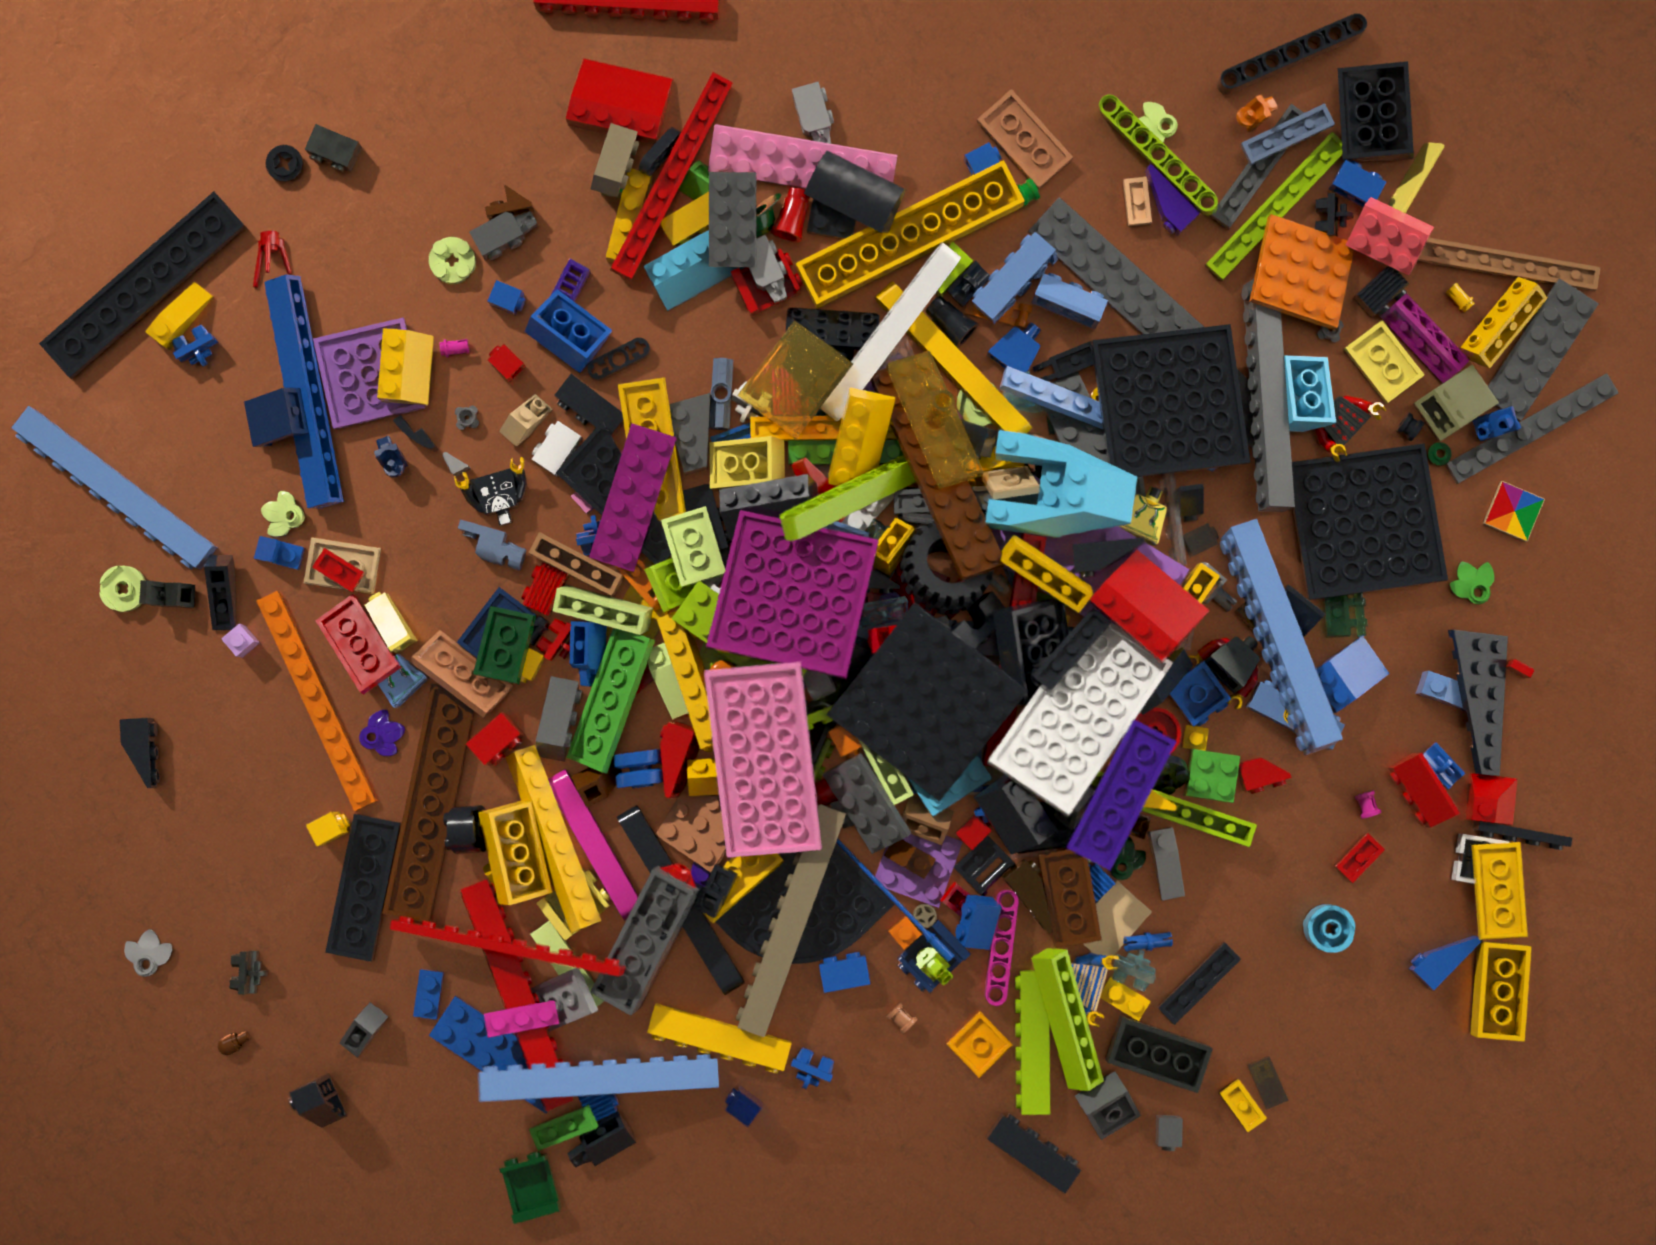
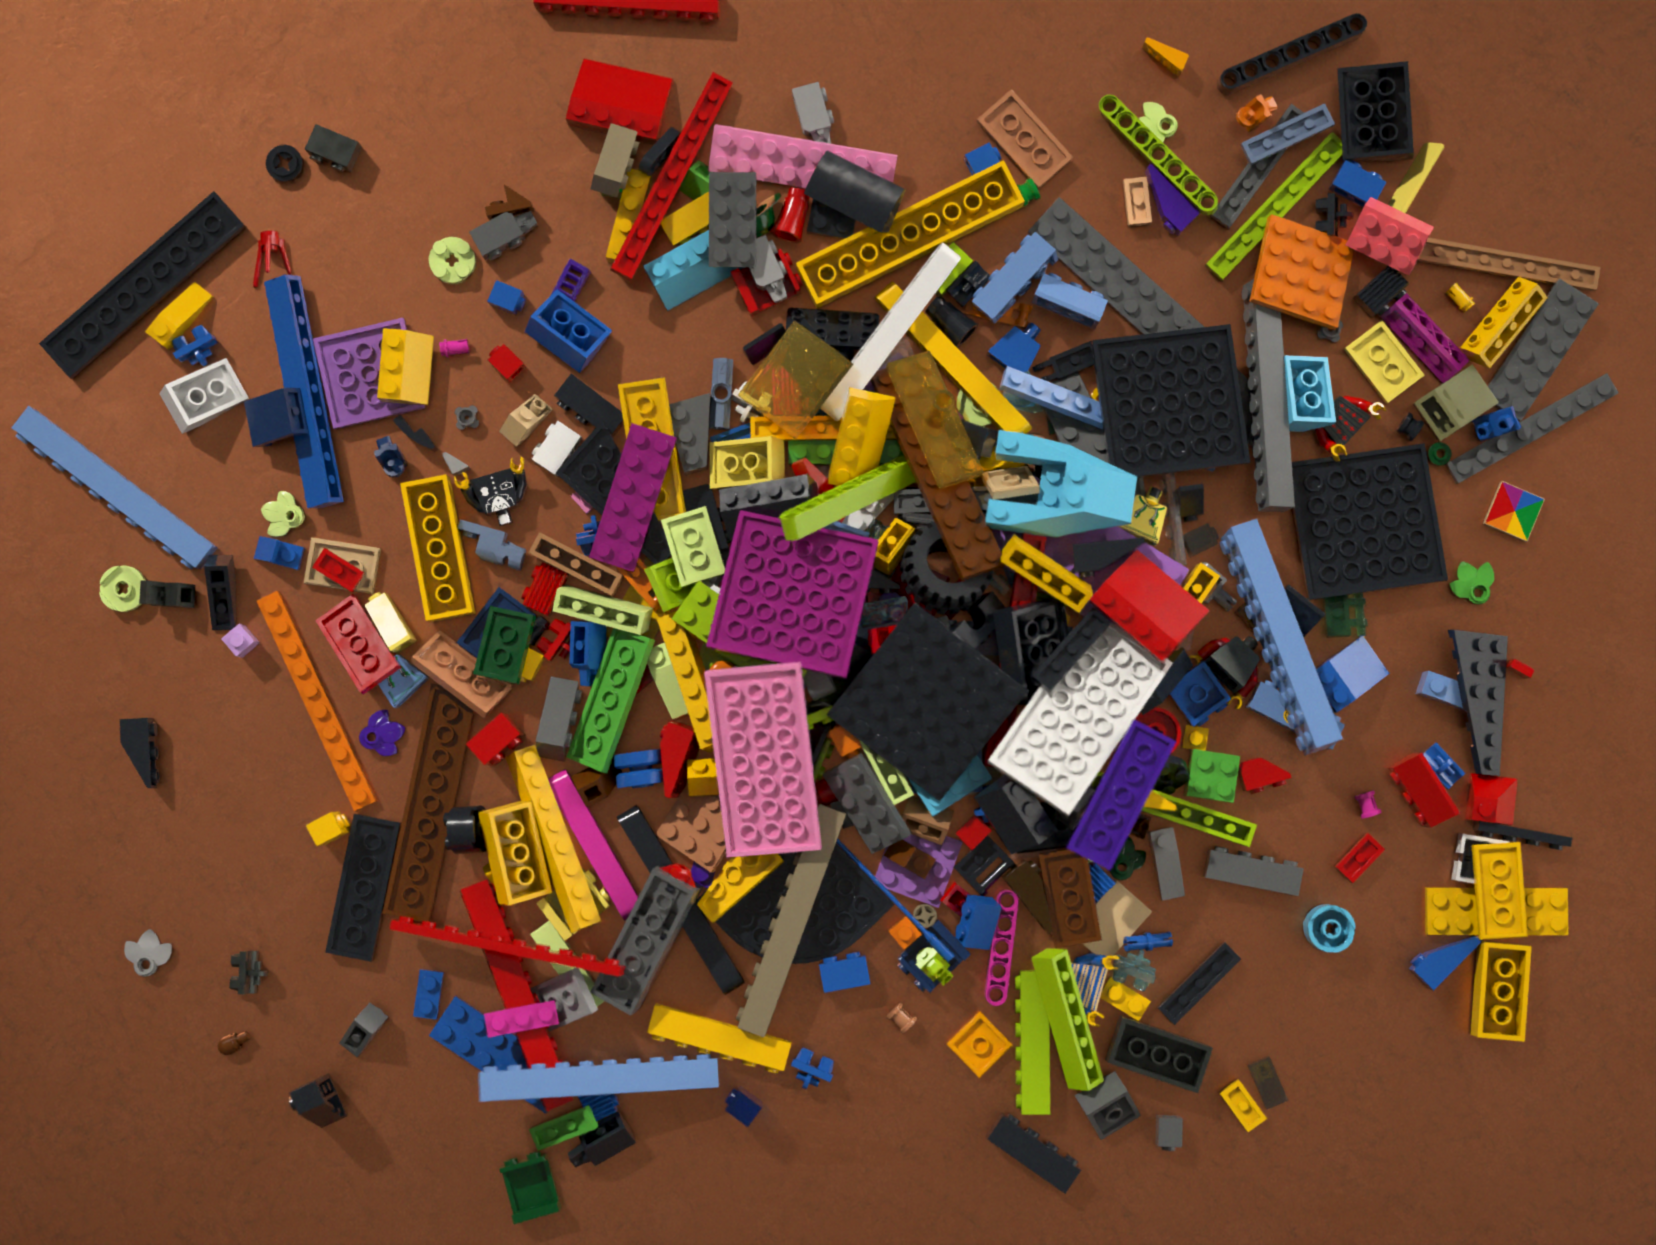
(203, 395): none -> white slope
(437, 548): none -> yellow brick
(621, 349): black beam -> none
(716, 890): black slope -> none
(762, 345): none -> slope
(1168, 56): none -> light orange slope
(1253, 872): none -> dark grey brick
(1454, 911): none -> yellow plate

